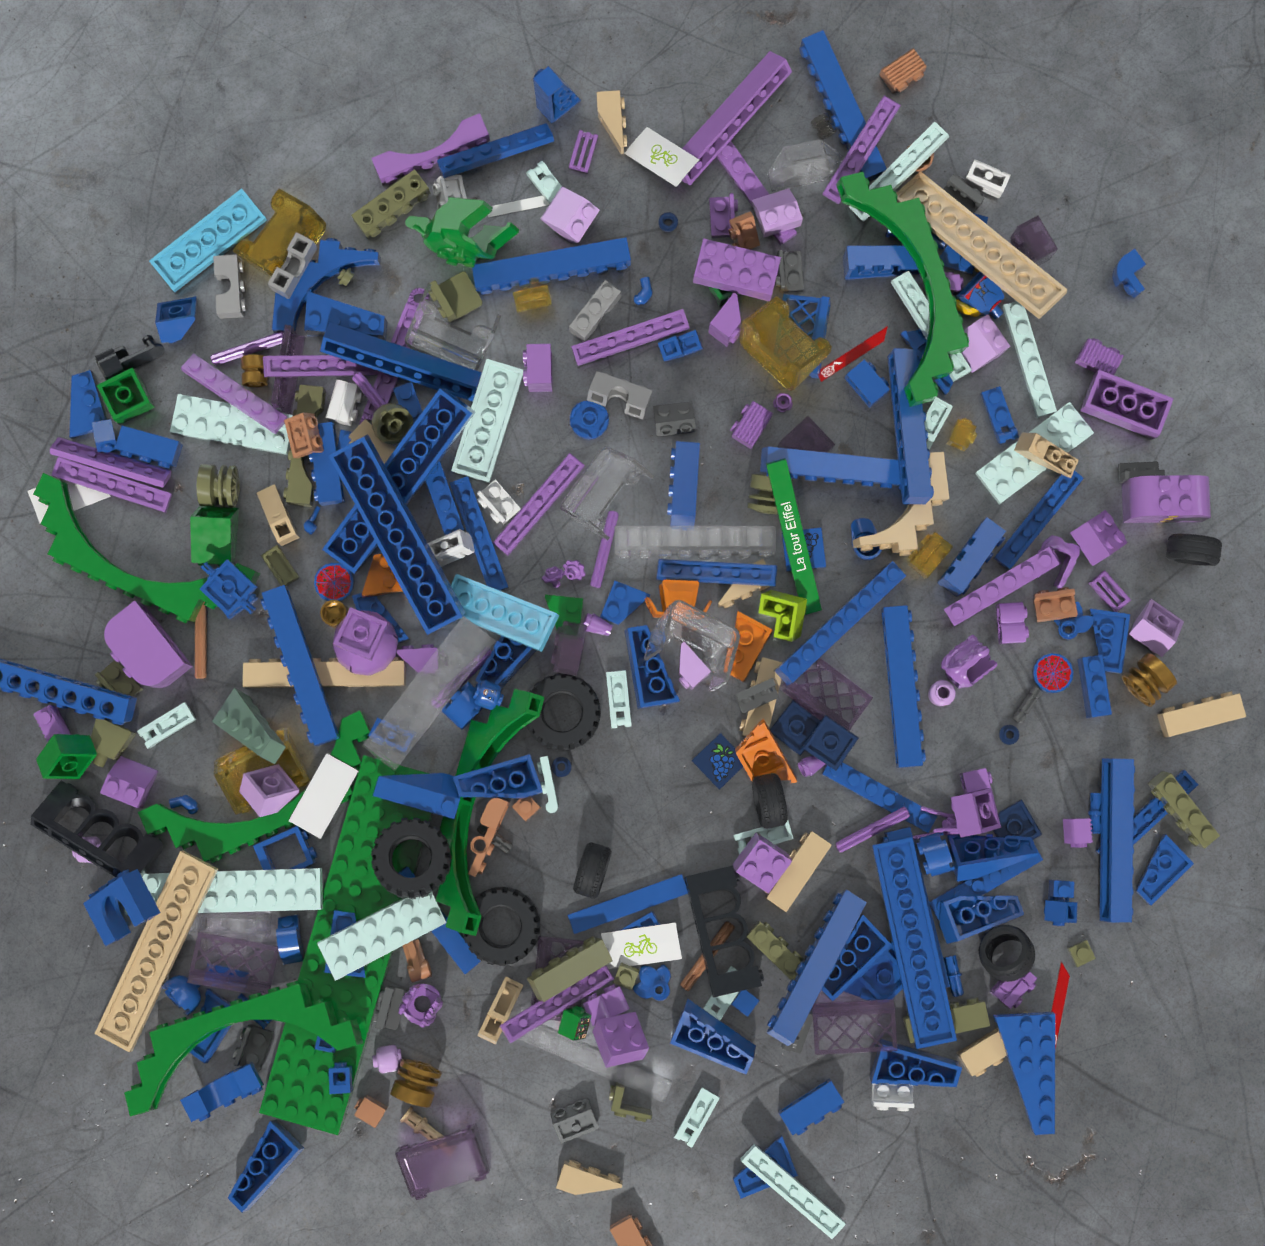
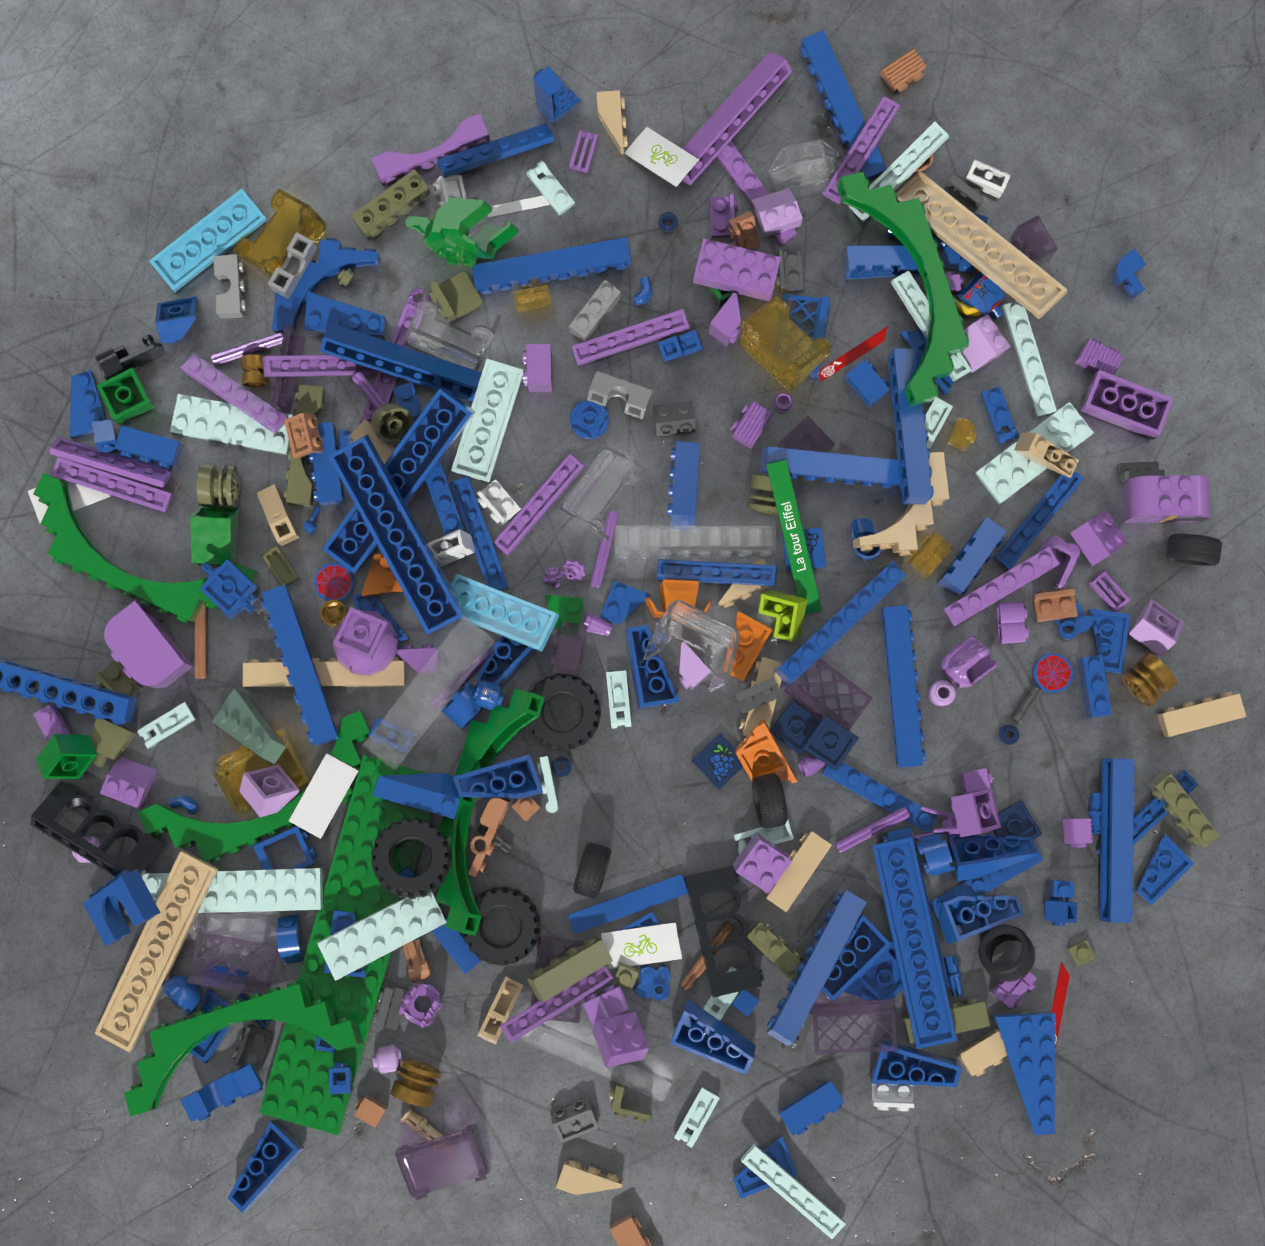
(344, 403): white brick -> none
(569, 215): lavender slope -> none
(574, 1023): green brick -> none

